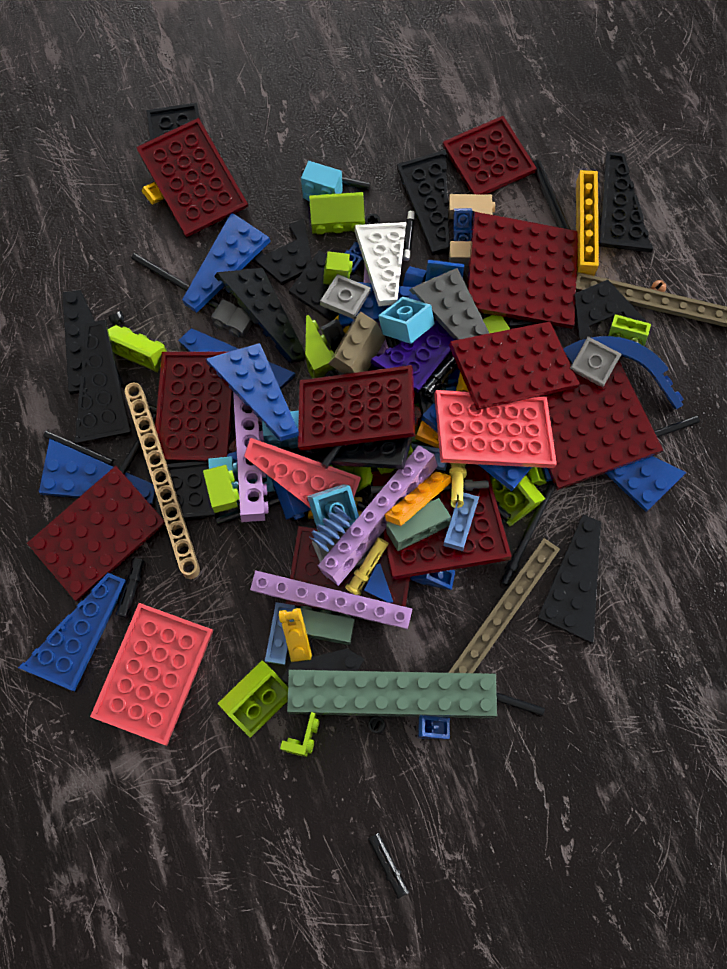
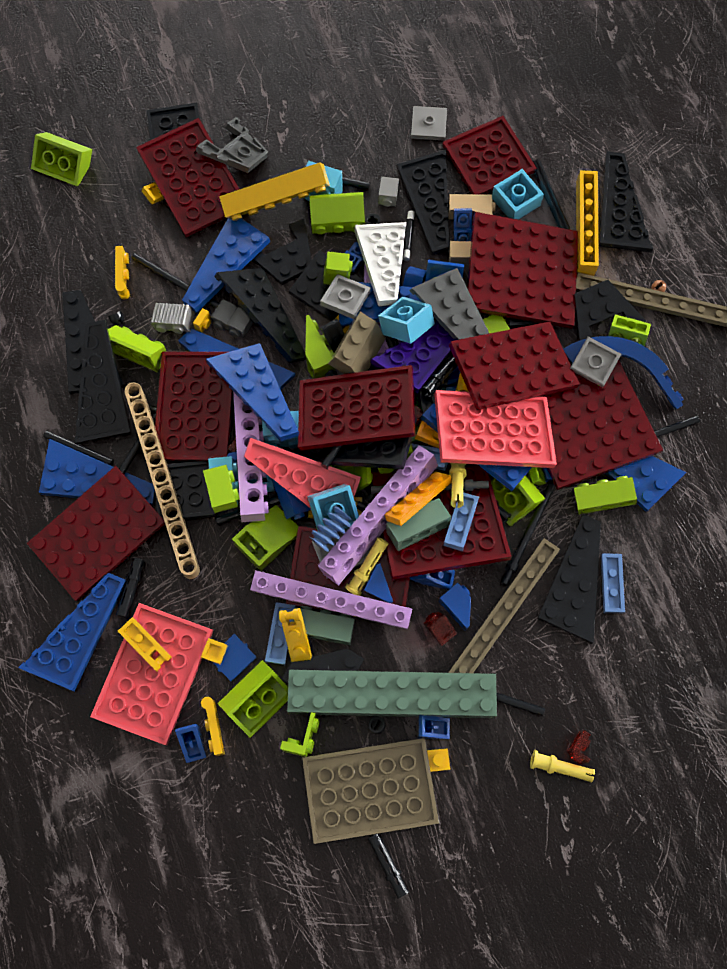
(60, 158): none -> lime slope
(121, 272): none -> yellow plate
(144, 643): none -> yellow plate
(172, 317): none -> light grey brick
(191, 742): none -> blue slope
(202, 321): none -> yellow plate
(212, 725): none -> yellow plate
(214, 651): none -> yellow plate
(236, 658): none -> blue piece
(241, 153): none -> dark grey wing
(266, 539): none -> lime slope
(275, 190): none -> yellow brick
(369, 790): none -> dark tan plate
(388, 191): none -> light grey brick
(429, 123): none -> light grey plate
(438, 760): none -> yellow plate
(440, 627): none -> clear red bracket
(458, 604): none -> blue slope
(517, 195): none -> medium azure brick
(553, 765): none -> light yellow pin
(580, 743): none -> clear red bracket
(605, 495): none -> lime brick
(612, 583): none -> medium blue plate

